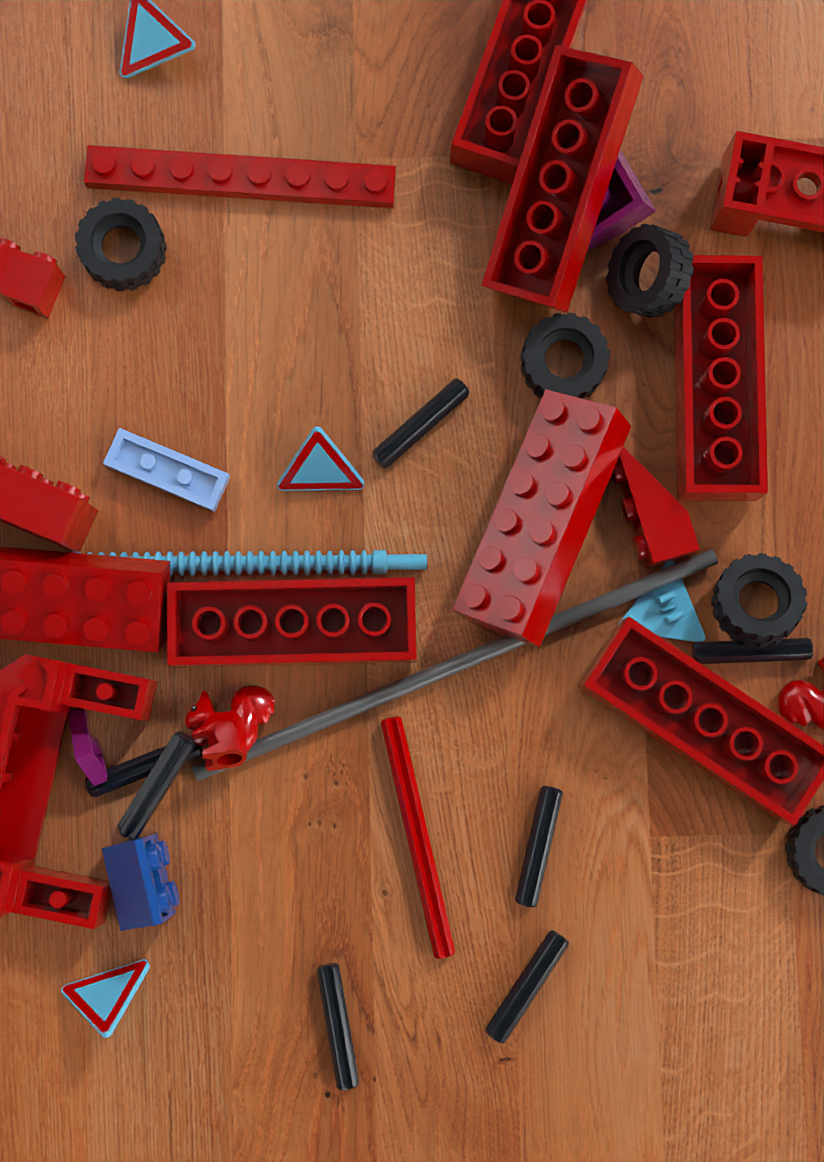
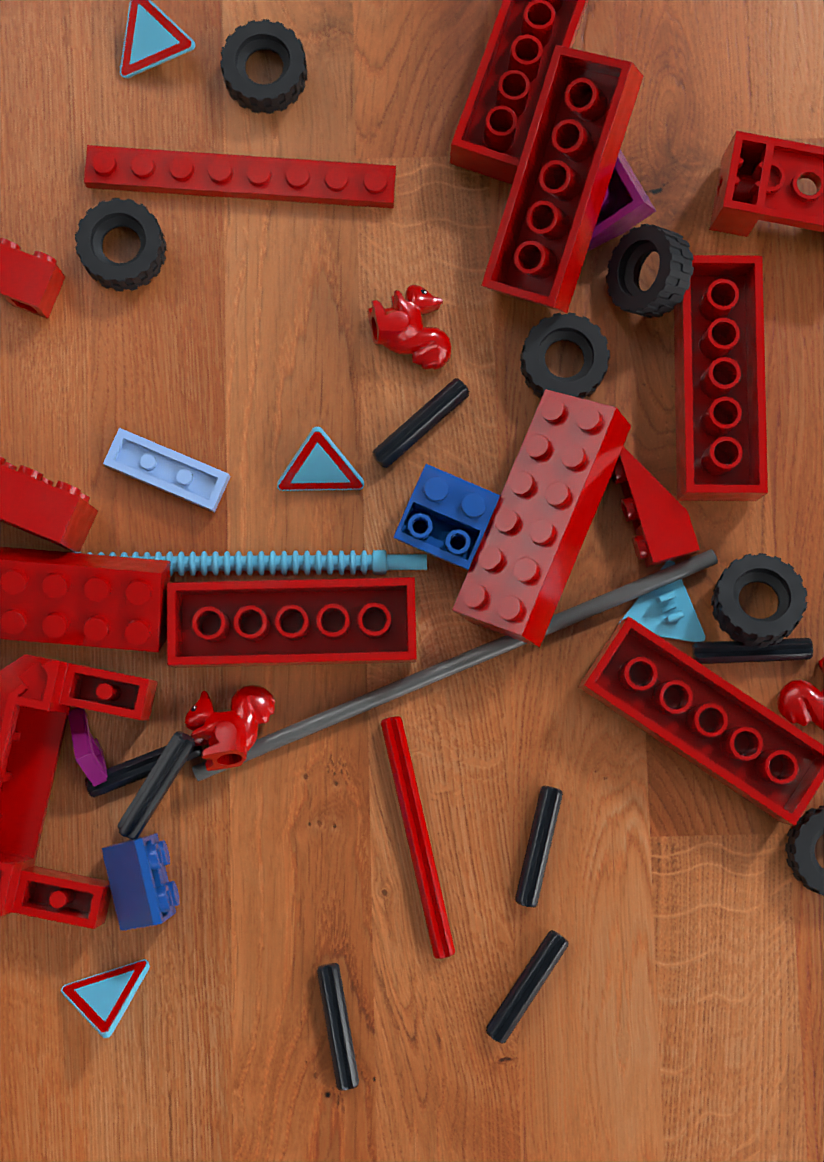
(264, 36): none -> black tyre
(402, 328): none -> red animal
(446, 516): none -> blue slope

